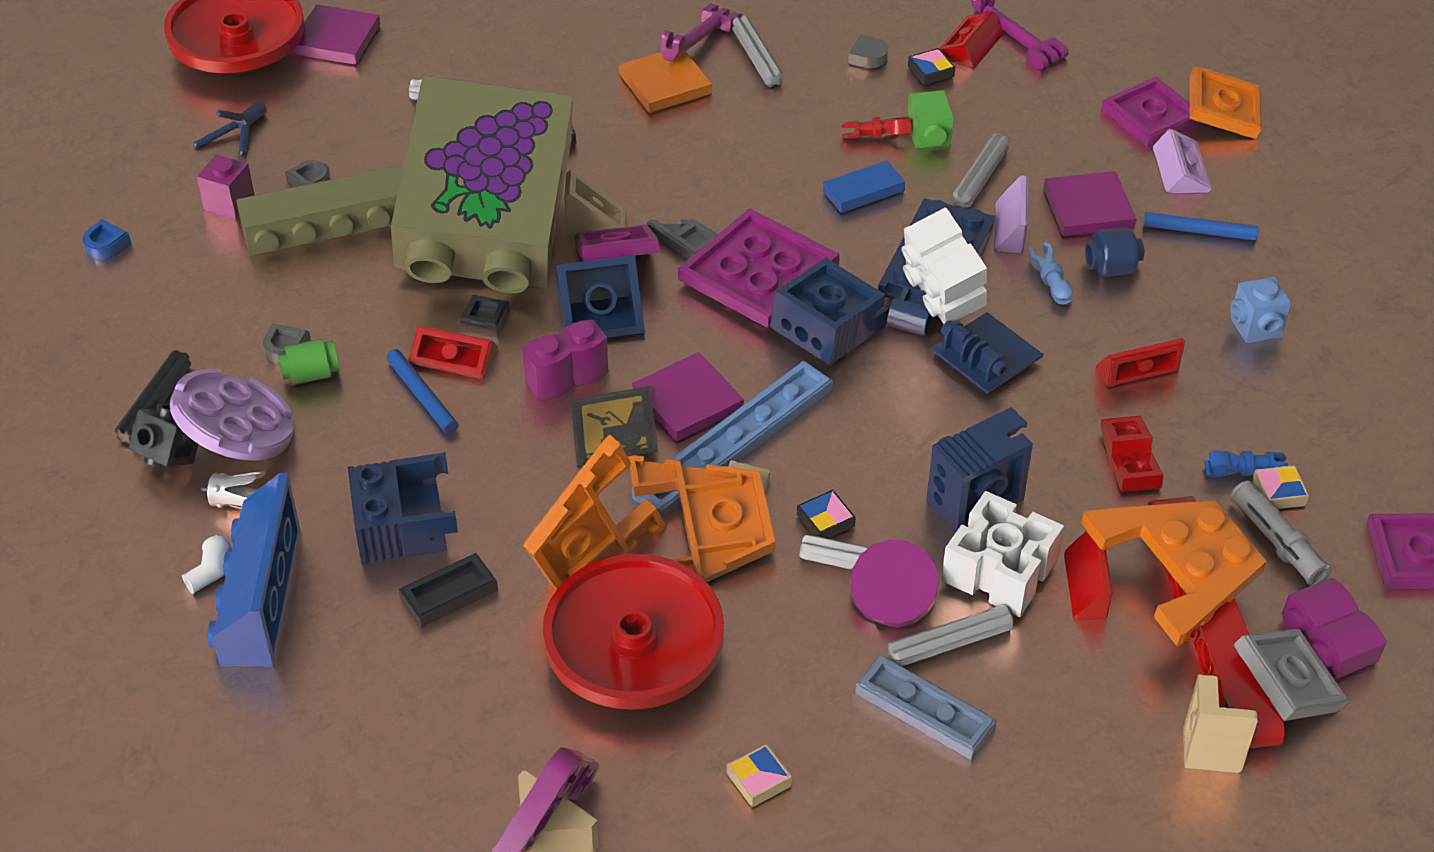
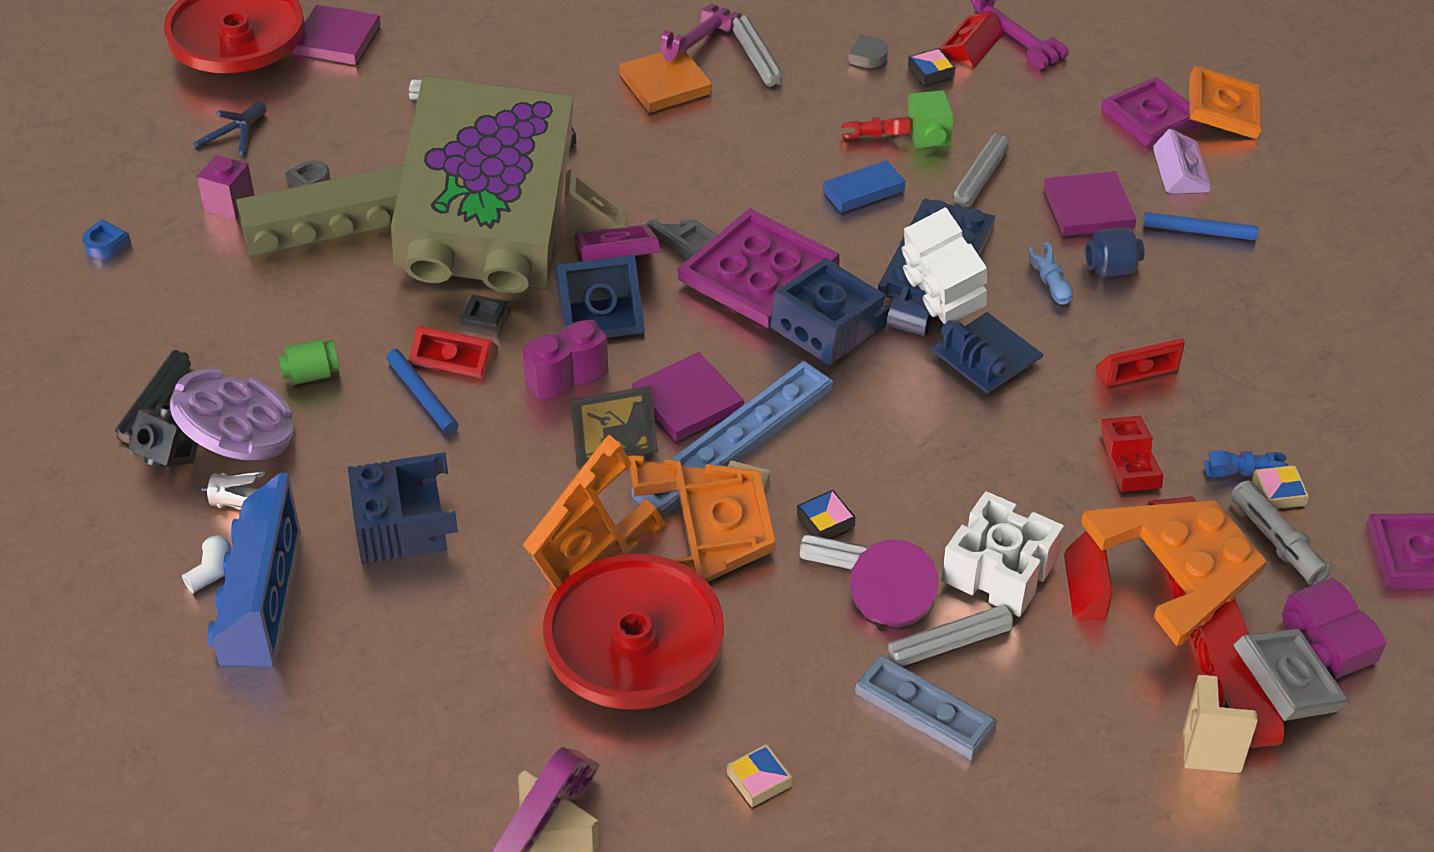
(281, 336): dark grey tile -> none
(448, 589): black tile -> none
(979, 462): dark blue piece -> none
(1012, 217): lavender slope -> none
(1260, 309): medium blue brick -> none

